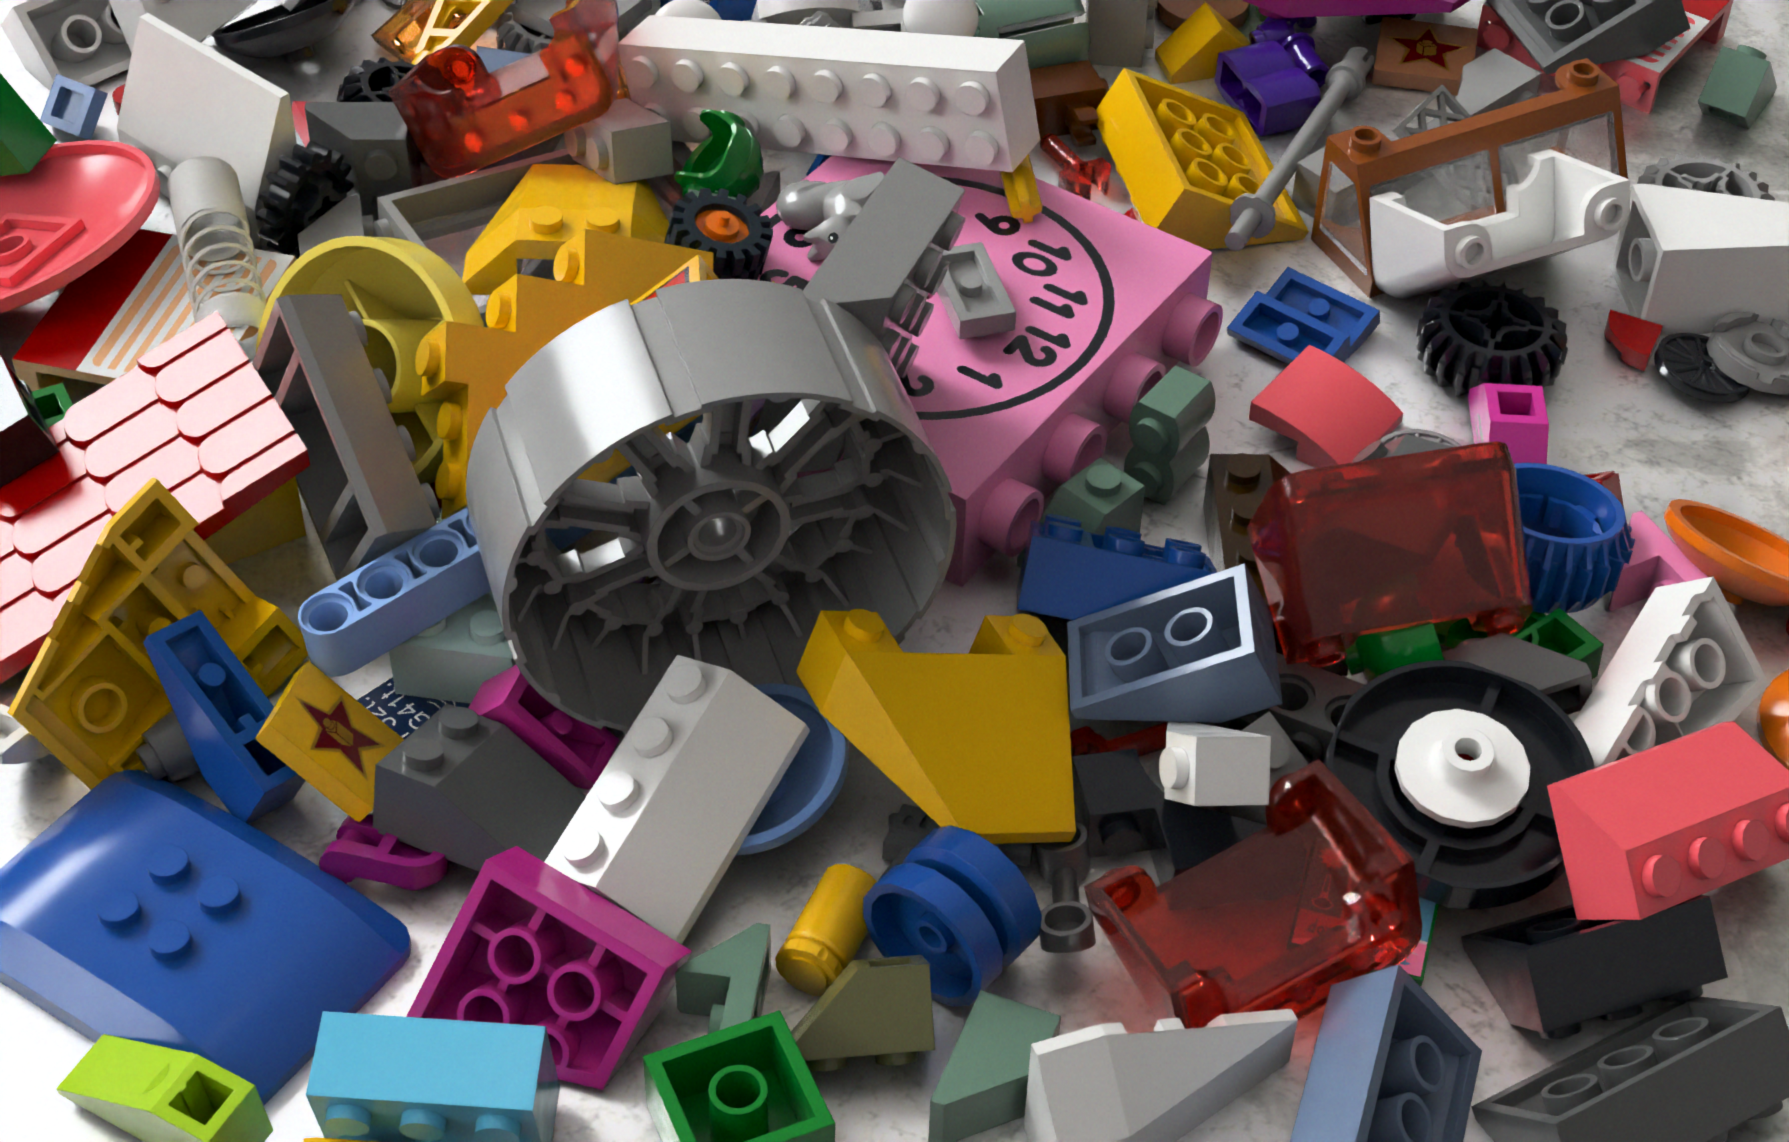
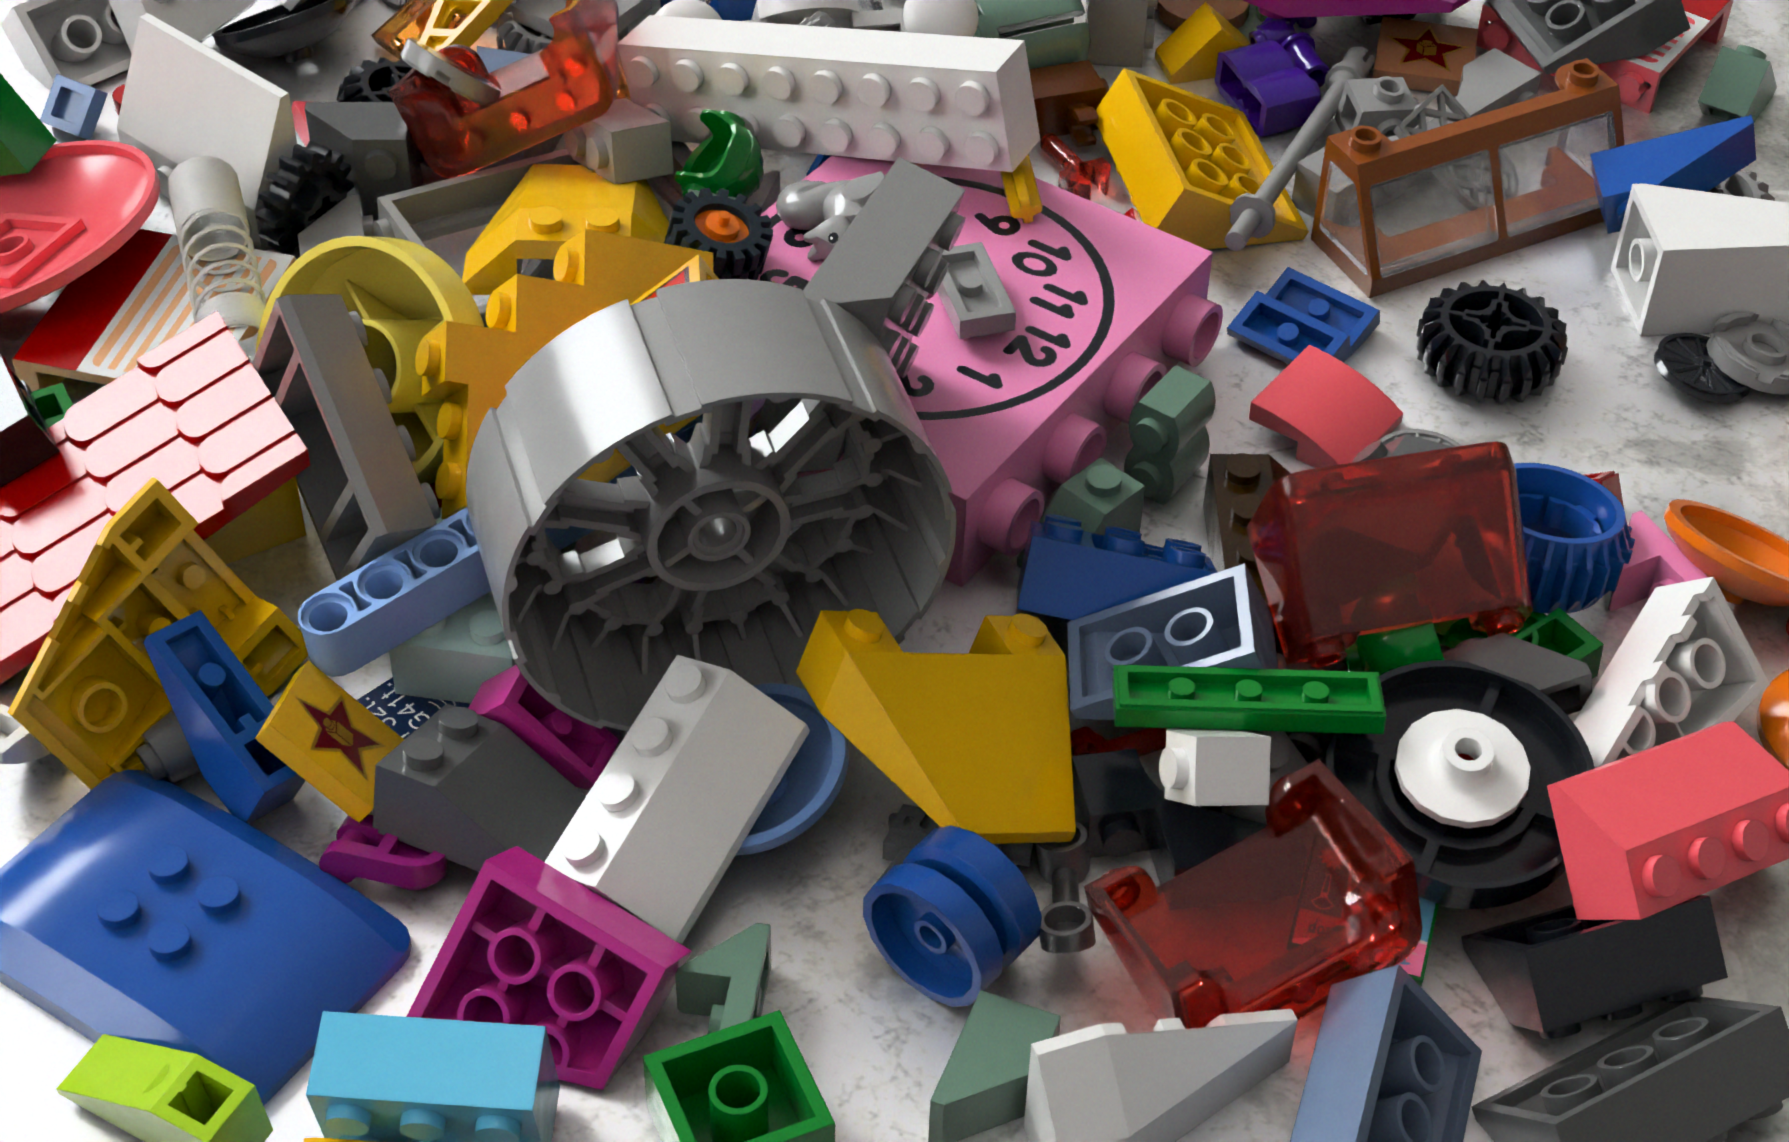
(449, 72): none -> light grey tile
(826, 931): yellow piece -> none
(870, 1010): olive slope -> none
(1248, 699): none -> green tile
(1376, 103): none -> light grey brick
(1513, 417): dark pink slope -> none
(1550, 213): white windscreen -> none
(1633, 338): red tile -> none
(1682, 160): none -> blue slope

